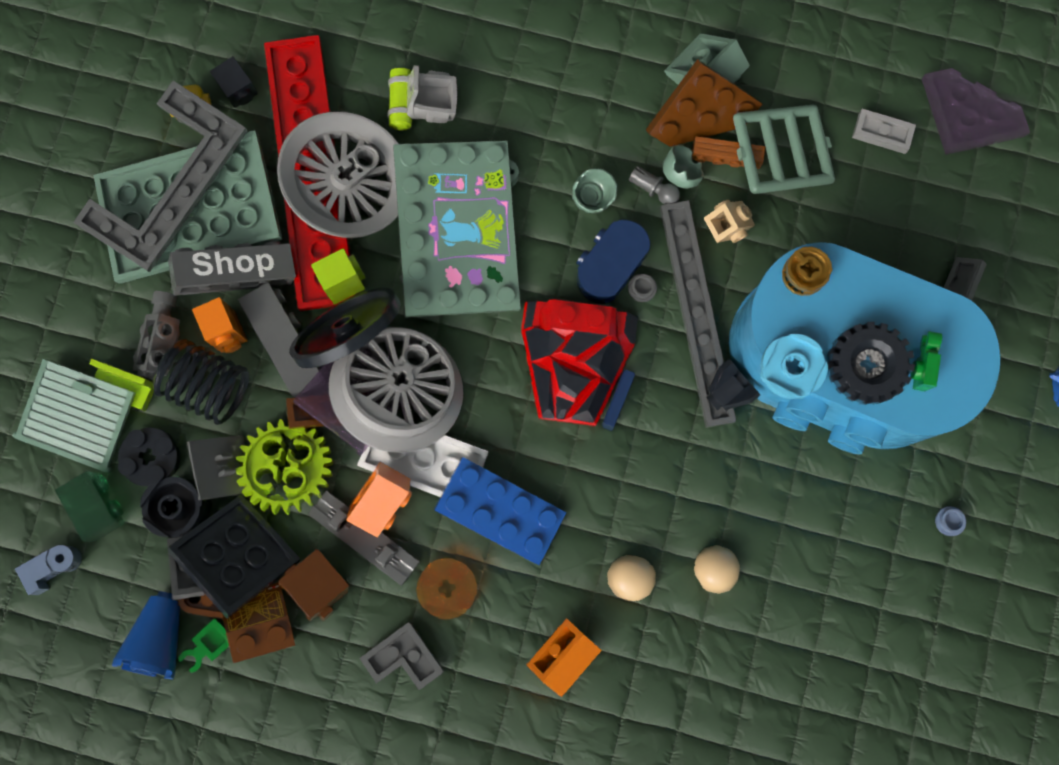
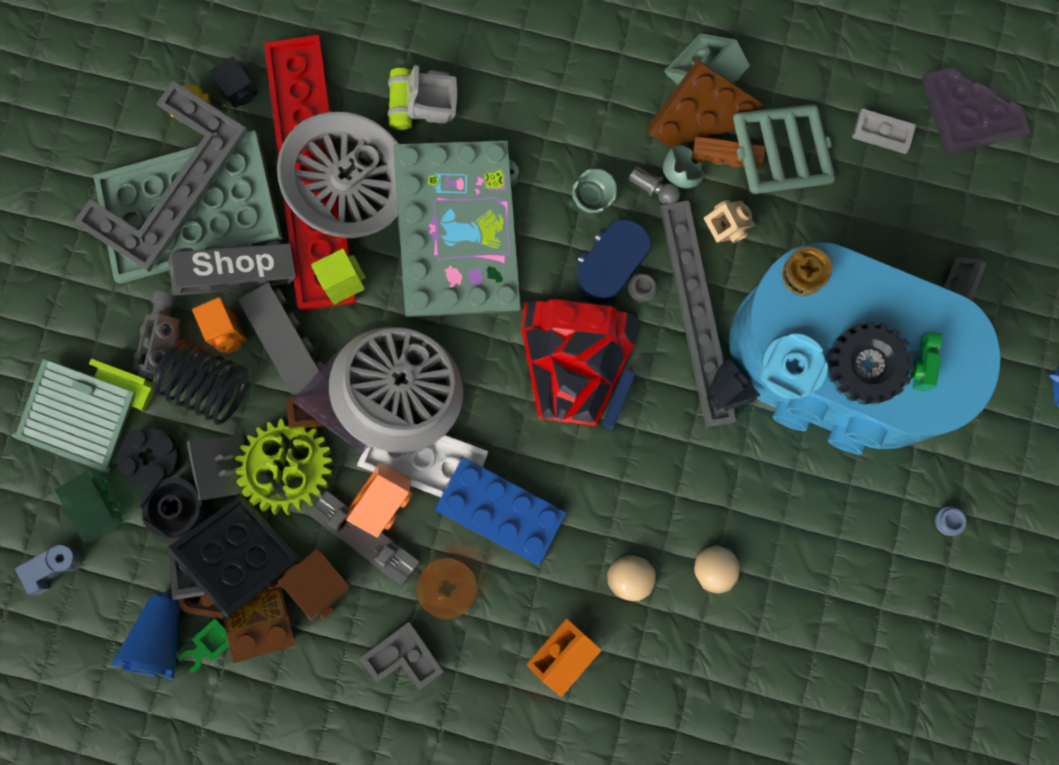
(345, 328): black dish -> none

